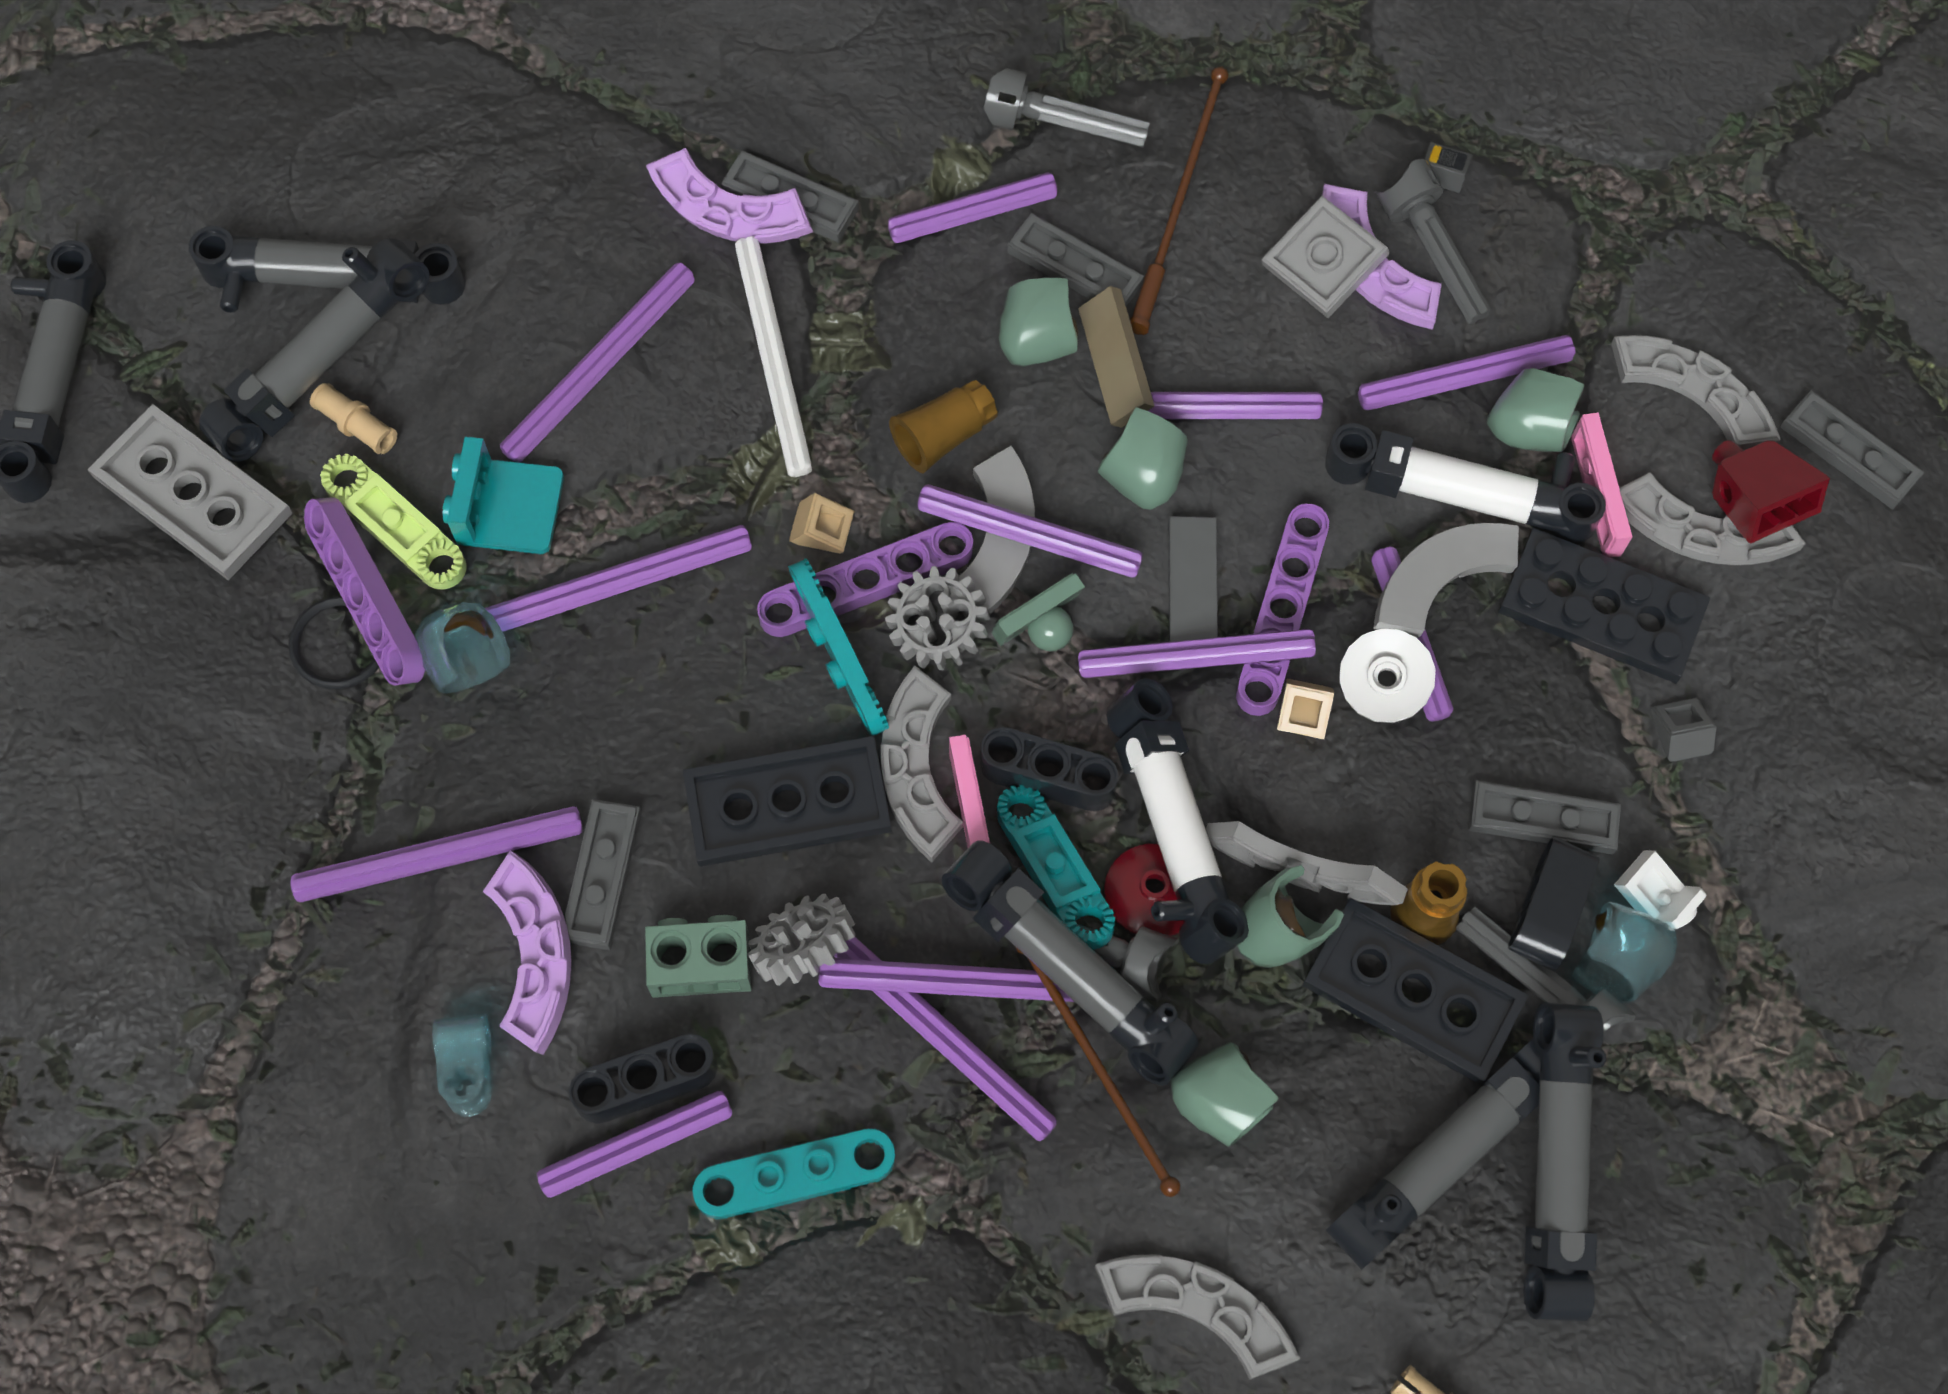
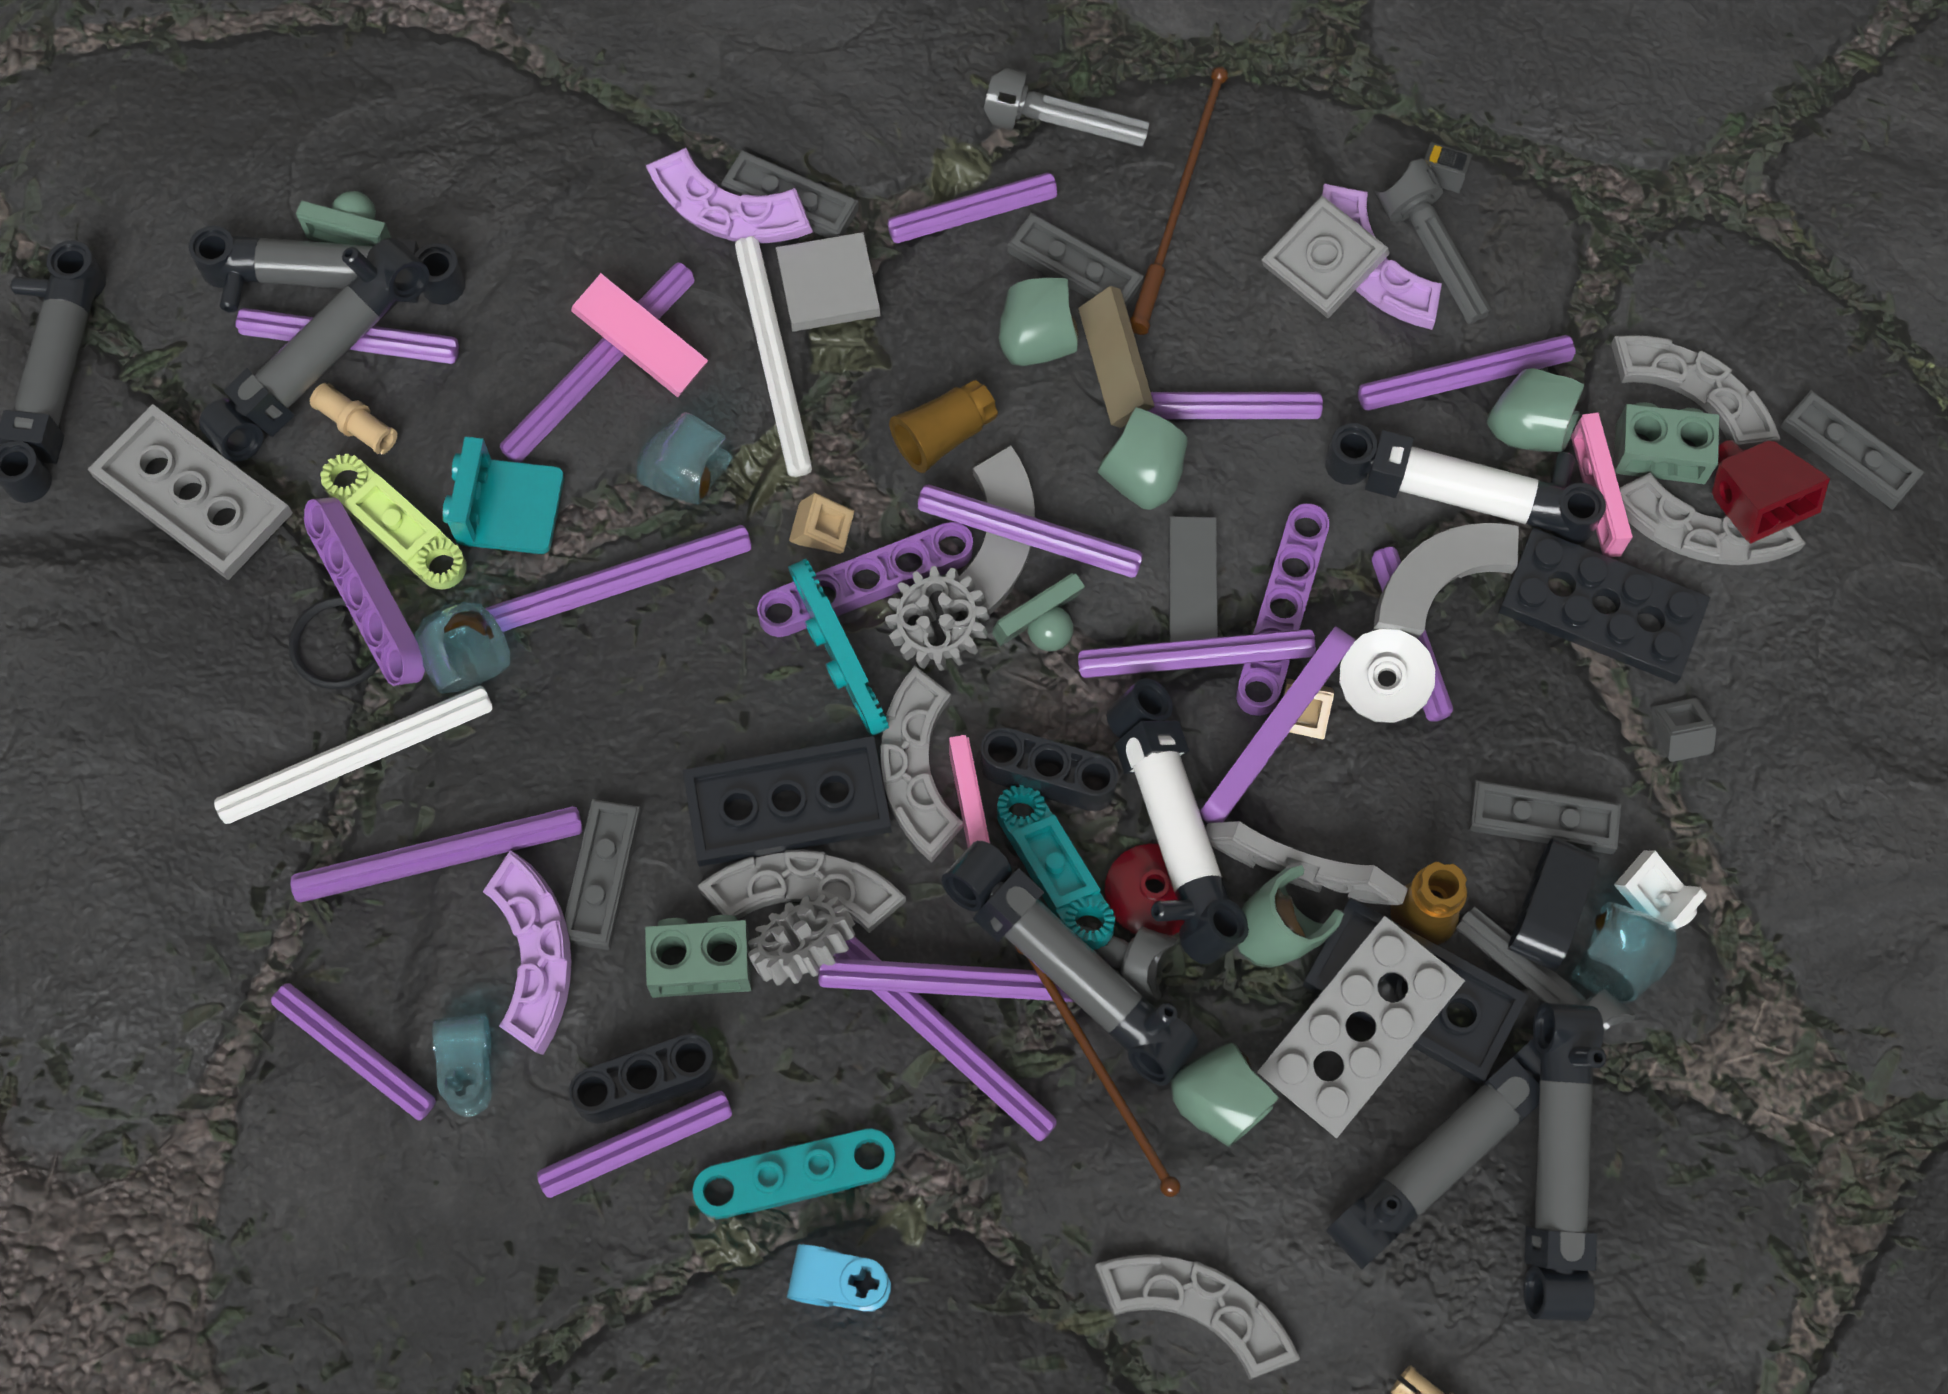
(348, 222): none -> sand green tile
(352, 755): none -> white axle
(353, 1051): none -> medium lavender axle
(376, 340): none -> medium lavender axle
(639, 335): none -> bright pink tile
(683, 459): none -> clear light blue piece
(801, 873): none -> light grey tile
(828, 281): none -> light grey tile
(828, 1277): none -> medium azure piece
(1277, 726): none -> medium lavender beam
(1396, 1026): none -> light grey plate
(1666, 452): none -> sand green brick

